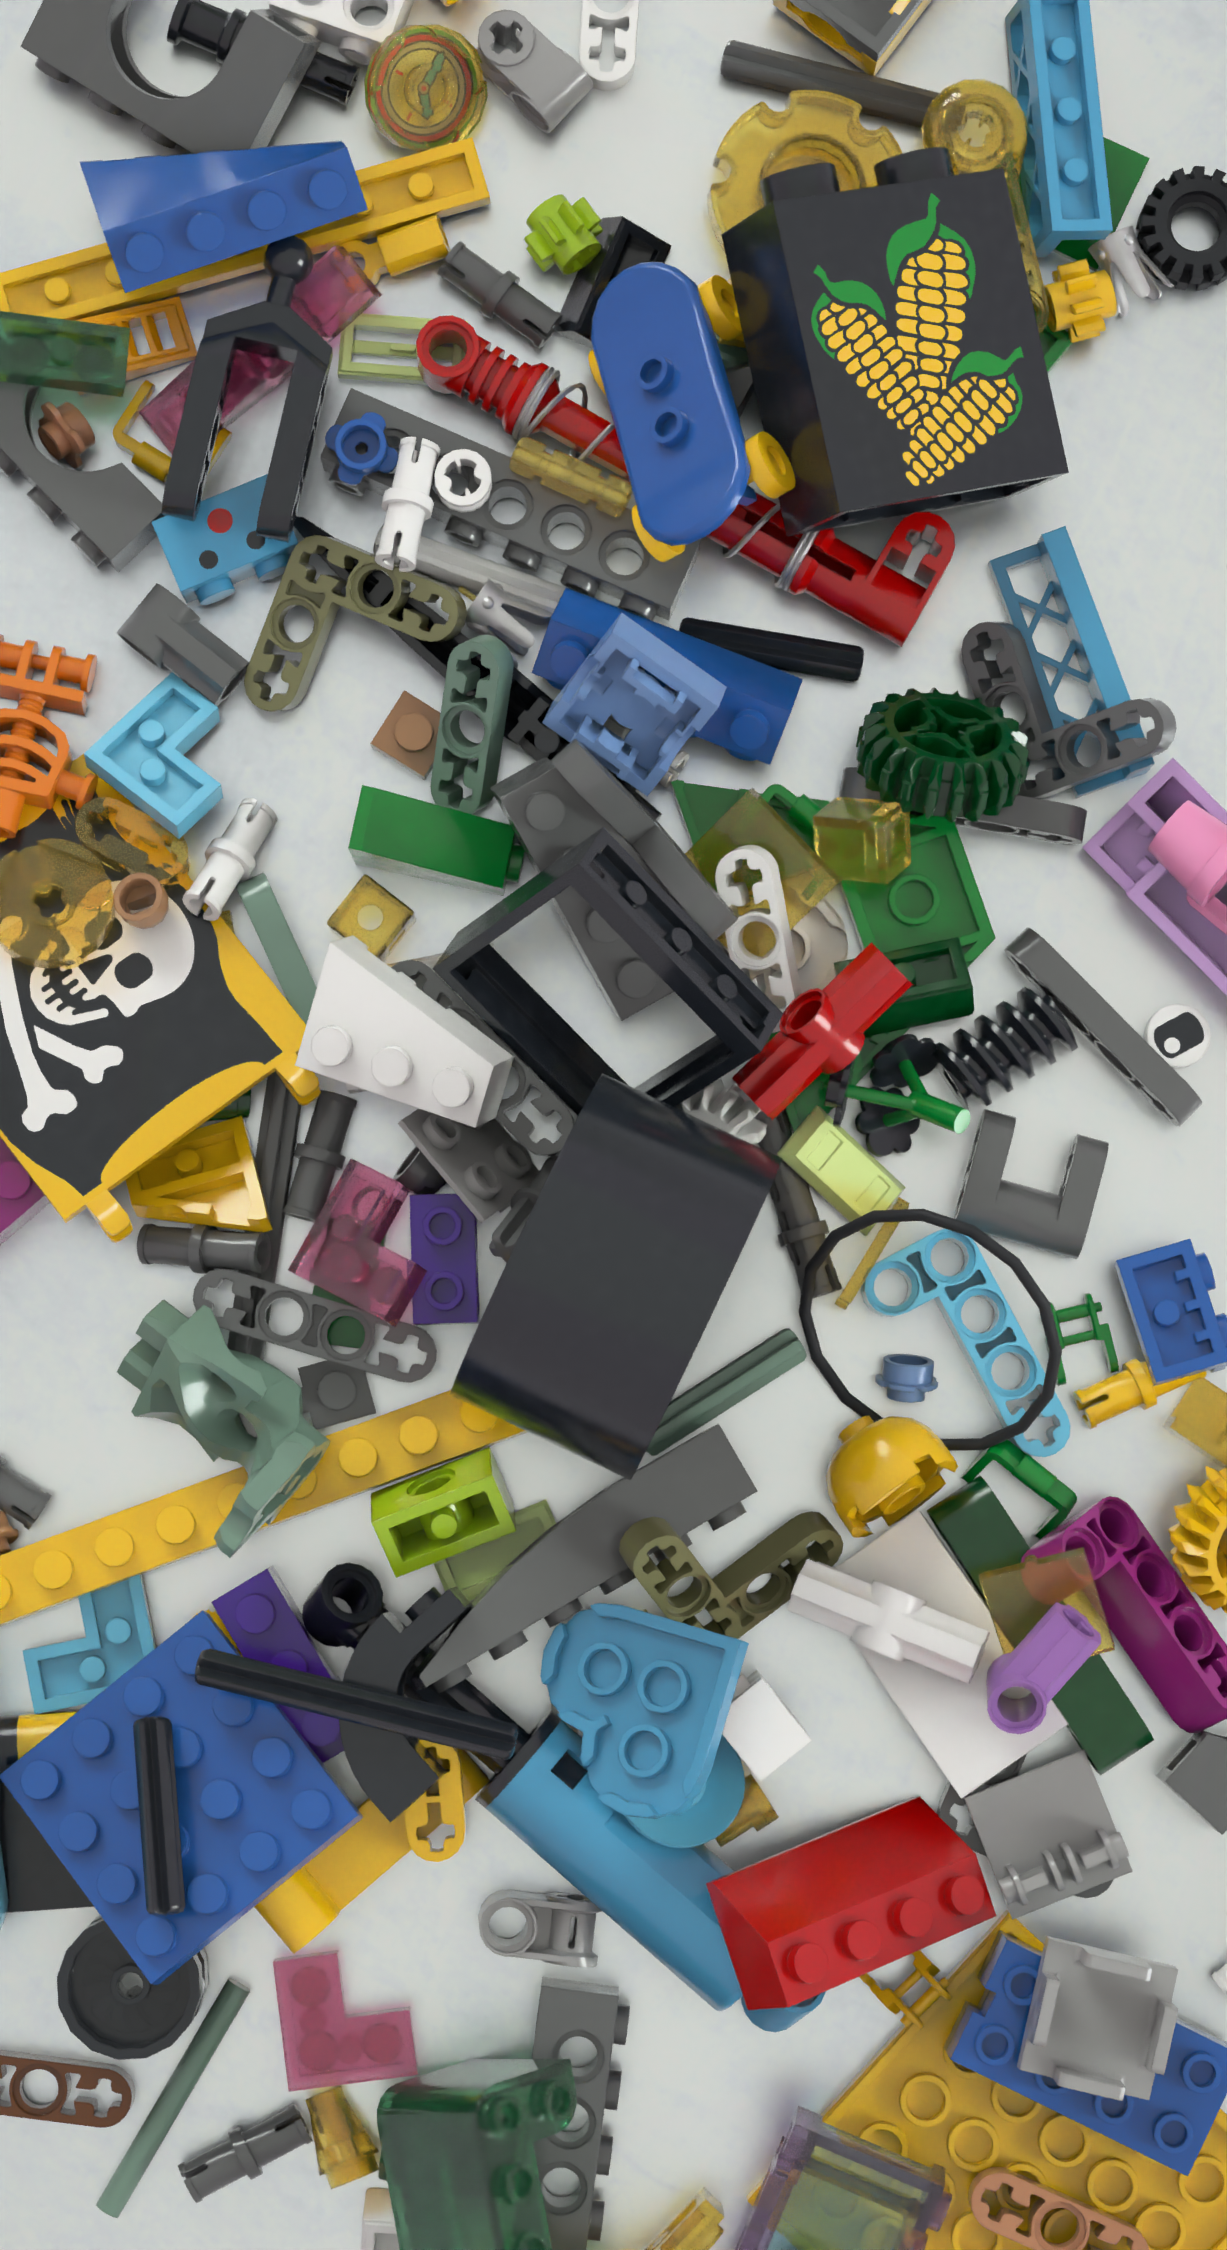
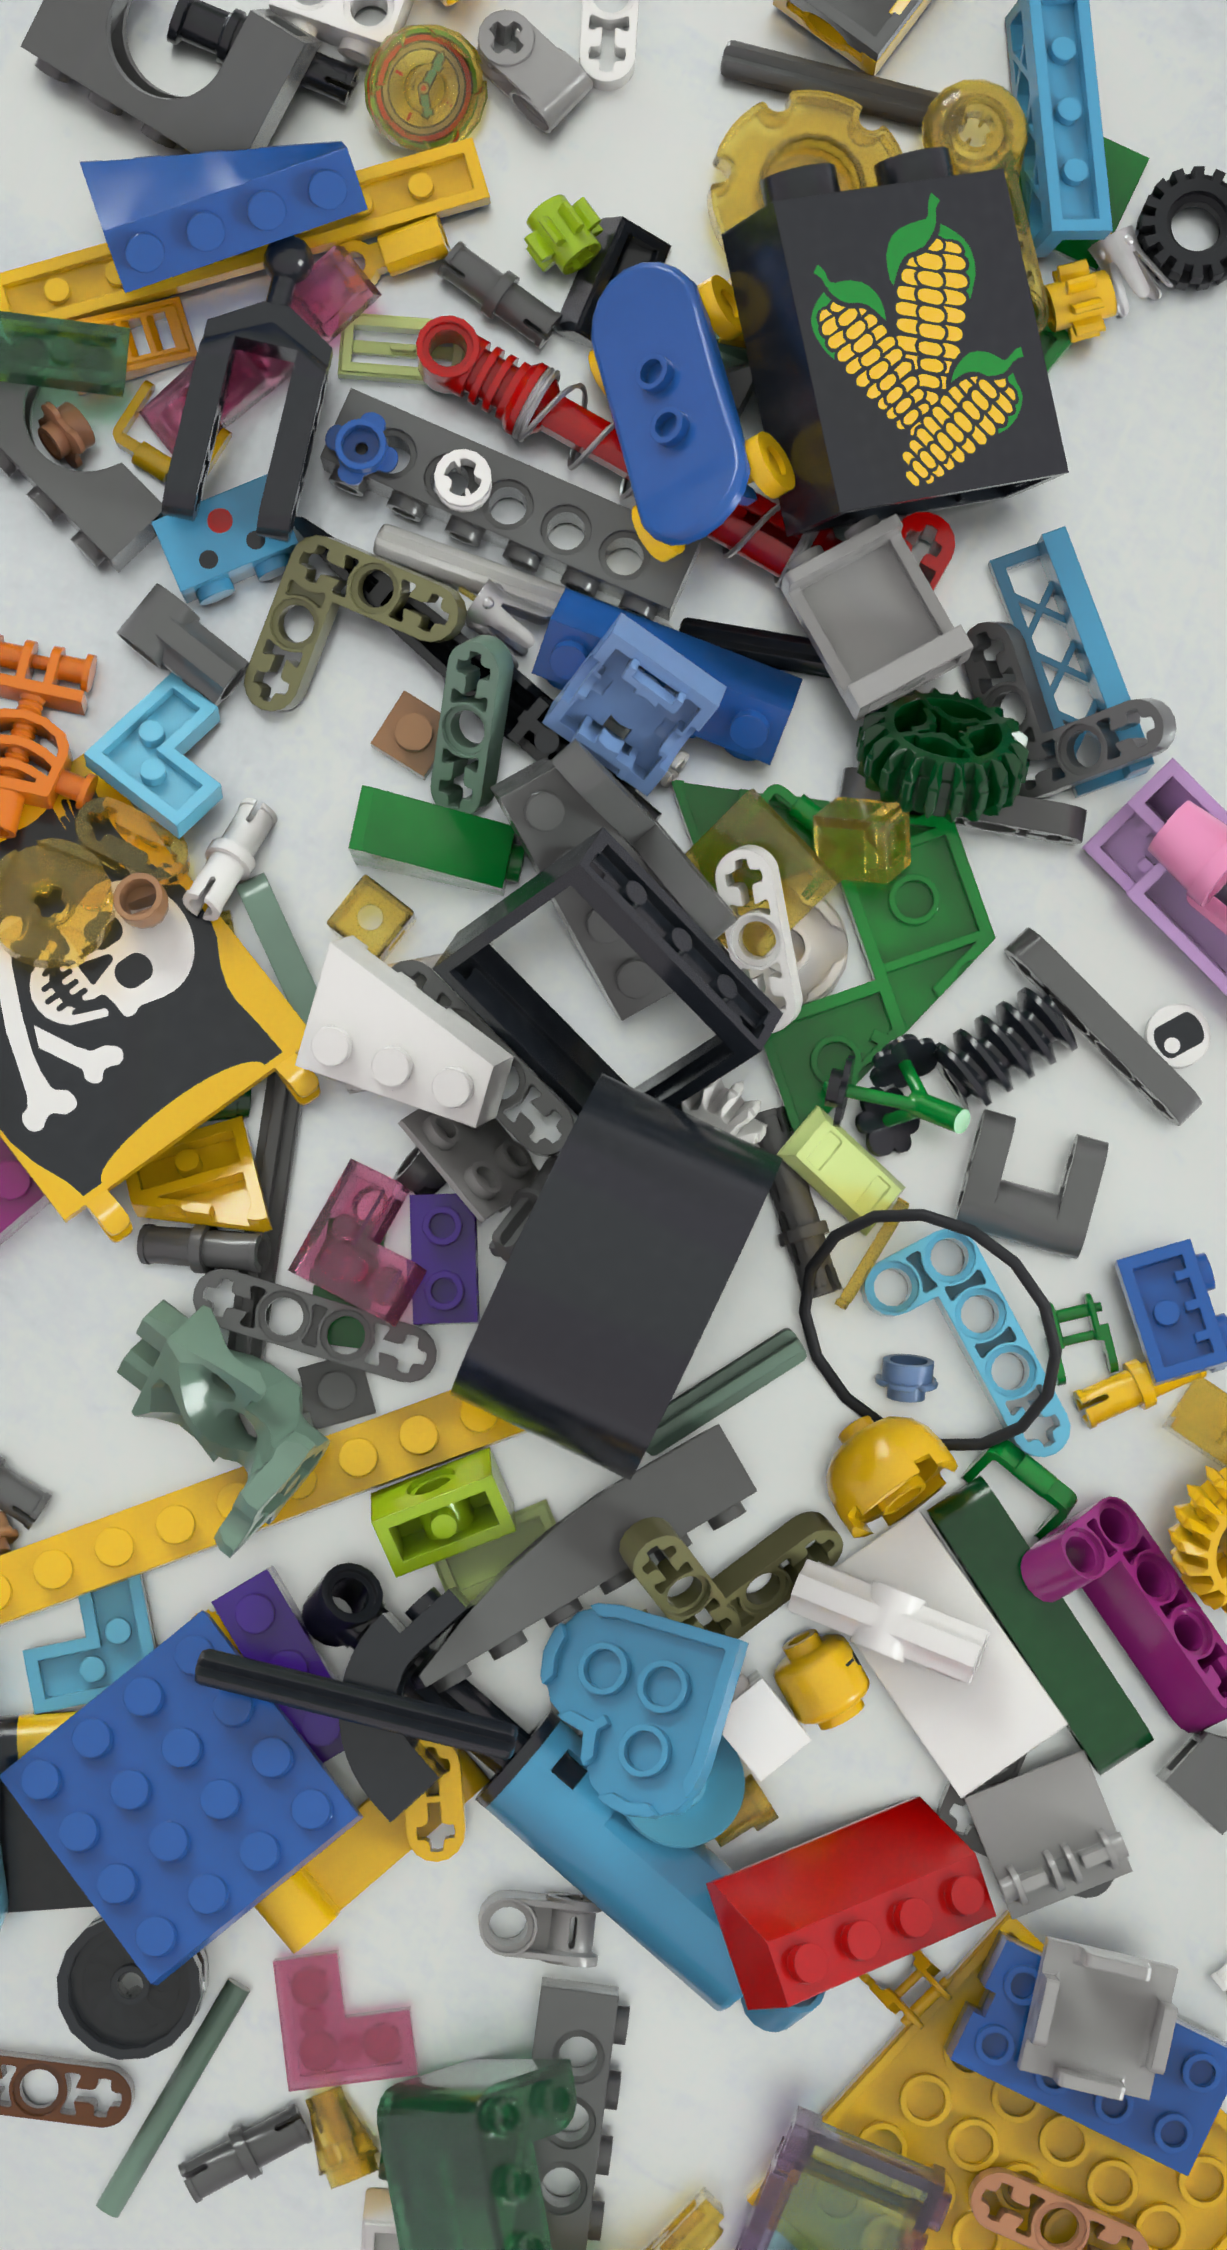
(159, 1816): black axle -> none
(319, 1156): dark grey pin -> none
(407, 504): white pin -> none
(570, 476): clear yellow axle -> none
(821, 1031): red piece -> none
(821, 1679): none -> yellow head
(873, 616): none -> light grey panel
(938, 991): dark green slope -> none
(1027, 1590): clear yellow piece -> none
(1040, 1664): medium lavender piece -> none

